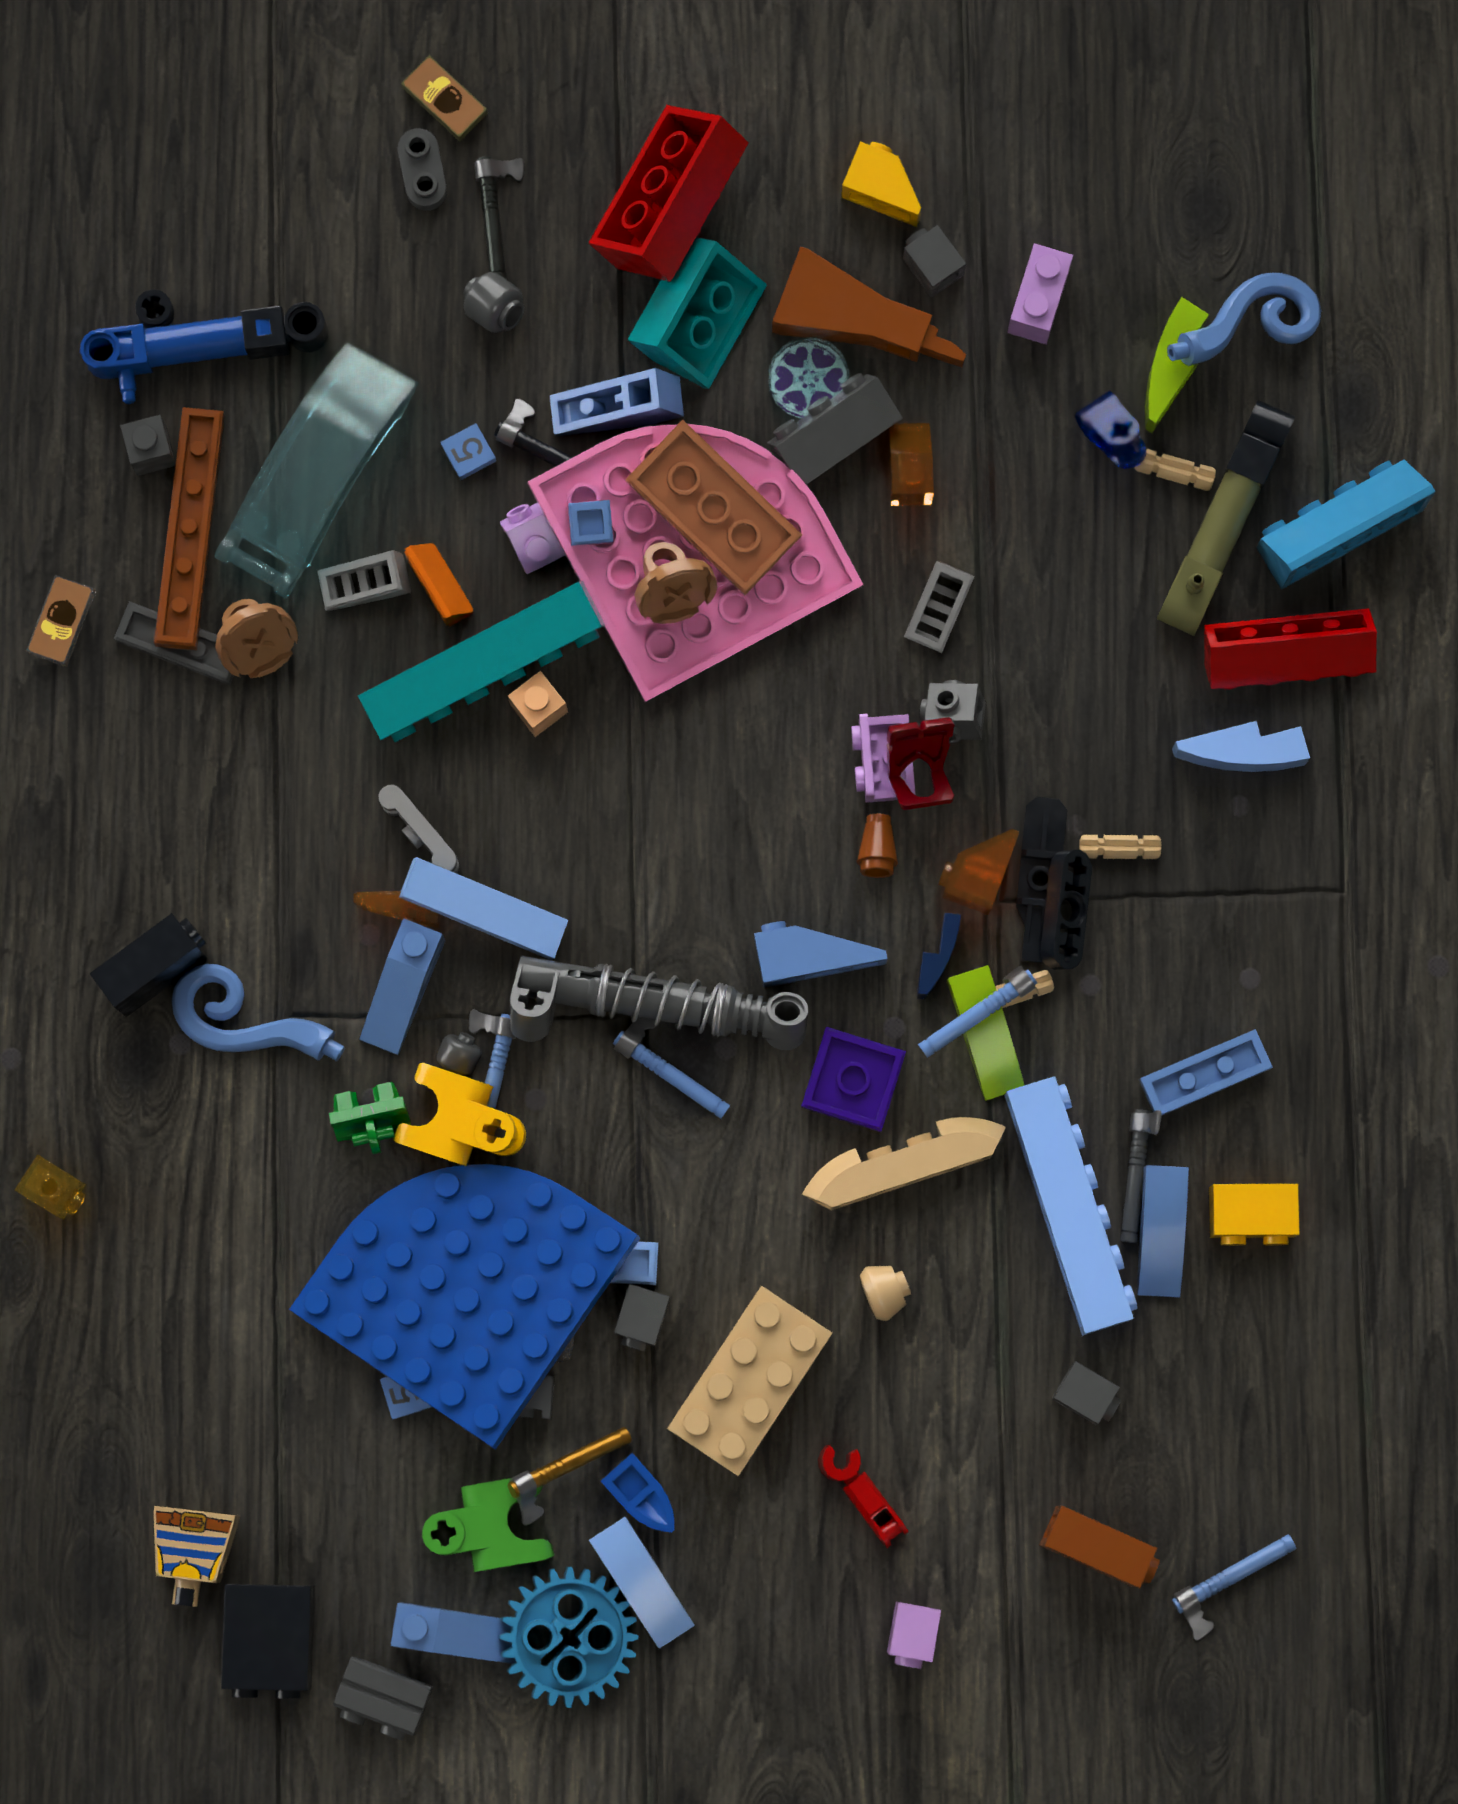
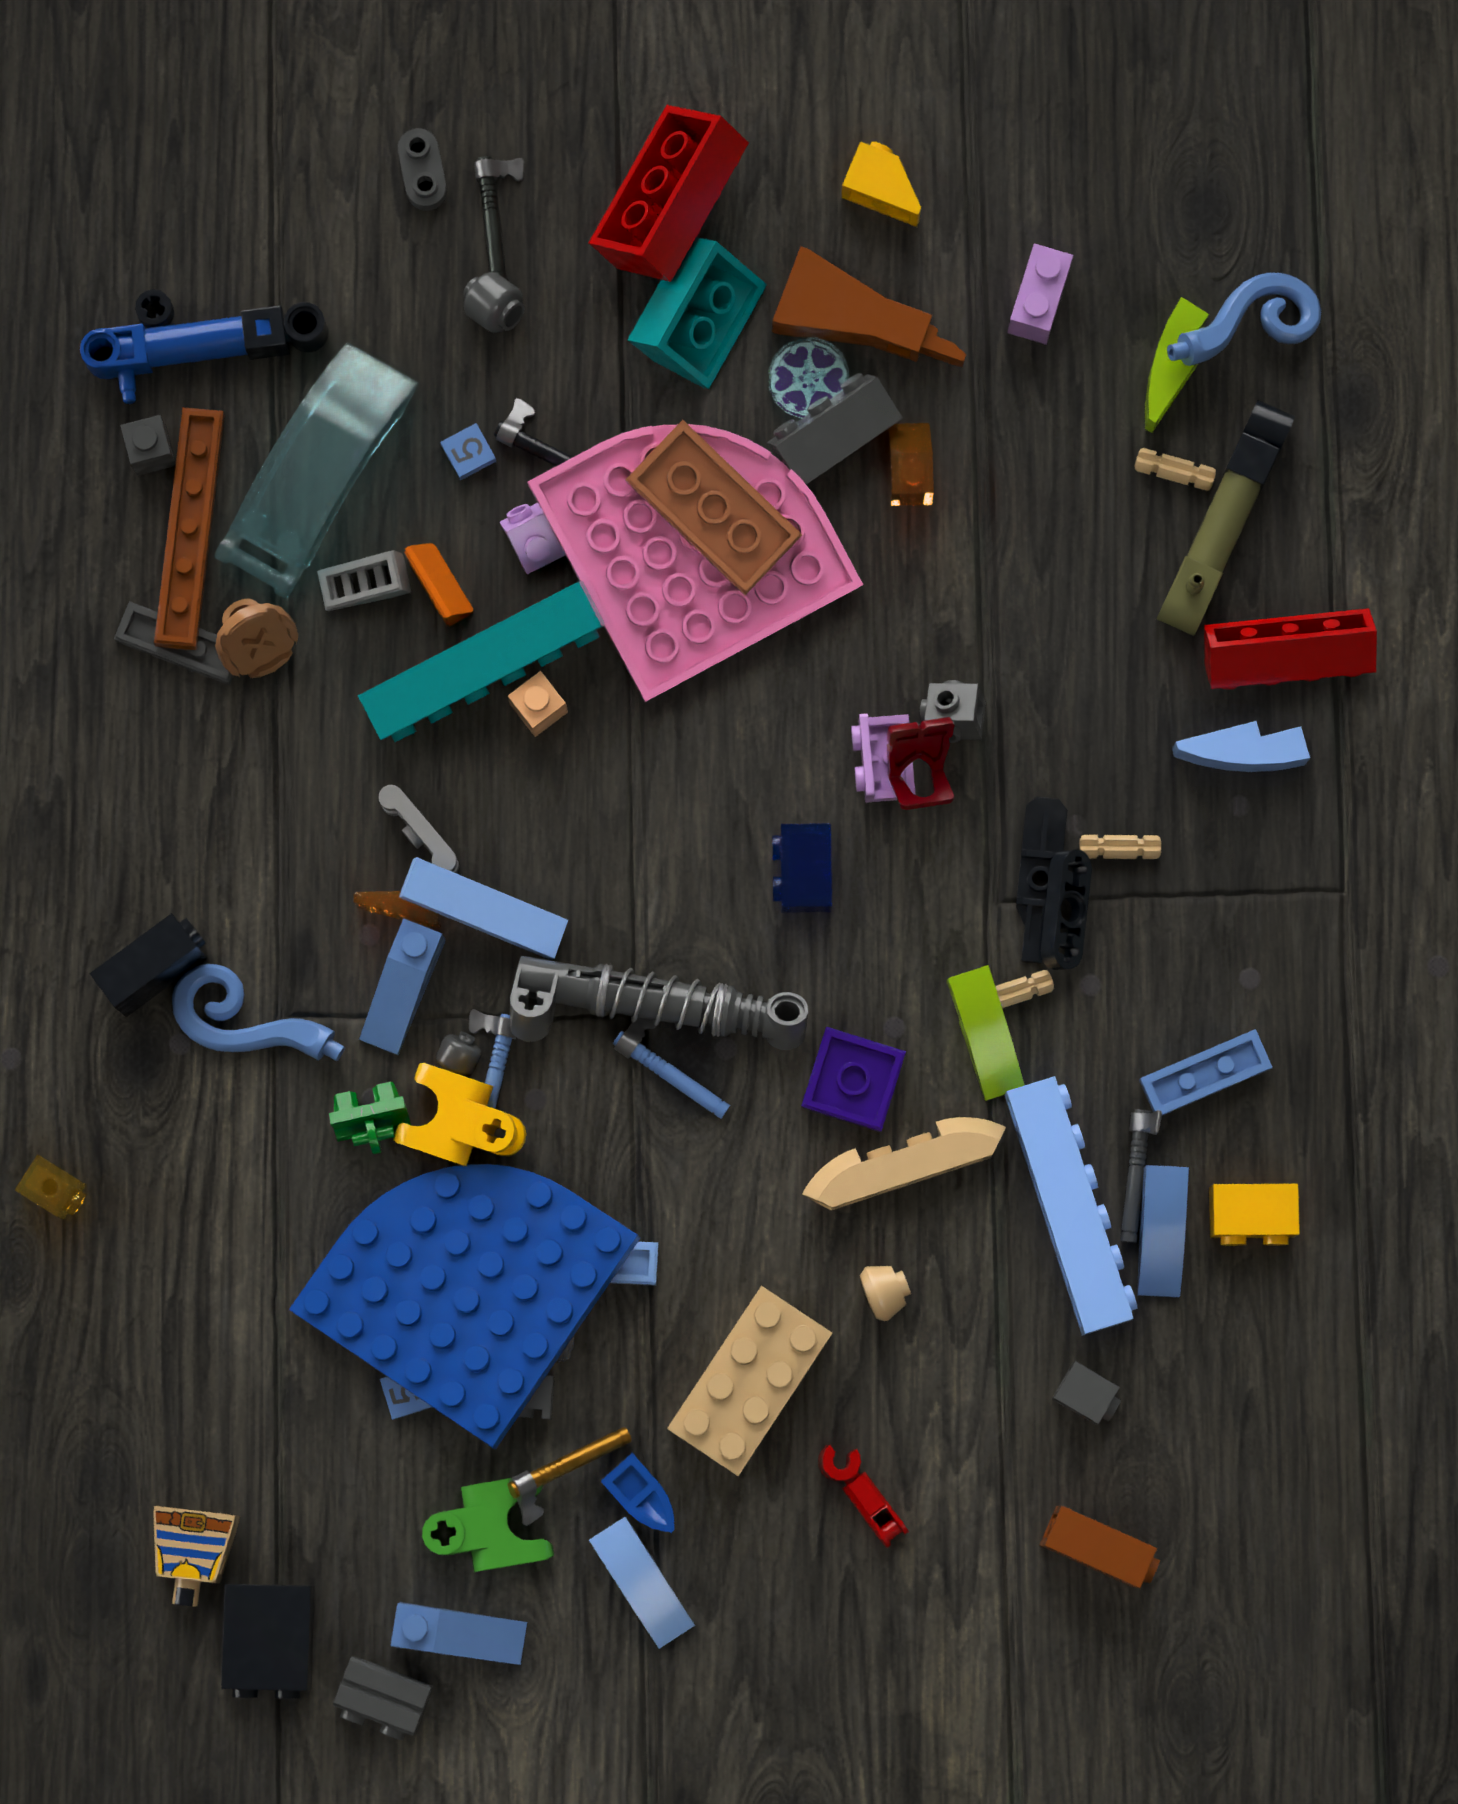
(61, 620): tile -> none
(444, 98): tile -> none
(590, 522): medium blue tile -> none
(595, 1665): dark azure gear -> none
(618, 403): medium blue slope -> none
(641, 1317): dark grey brick -> none
(674, 588): medium nougat tile -> none
(805, 868): none -> clear blue brick
(805, 954): medium blue slope -> none
(877, 849): dark orange cone -> none
(913, 1634): lavender brick -> none
(933, 260): dark grey brick -> none
(934, 964): dark blue slope -> none
(955, 575): light grey slope -> none
(978, 872): clear orange slope -> none
(1016, 984): medium blue piece -> none
(1113, 430): clear blue piece -> none
(1189, 1599): medium blue piece -> none
(1344, 522): dark azure slope -> none

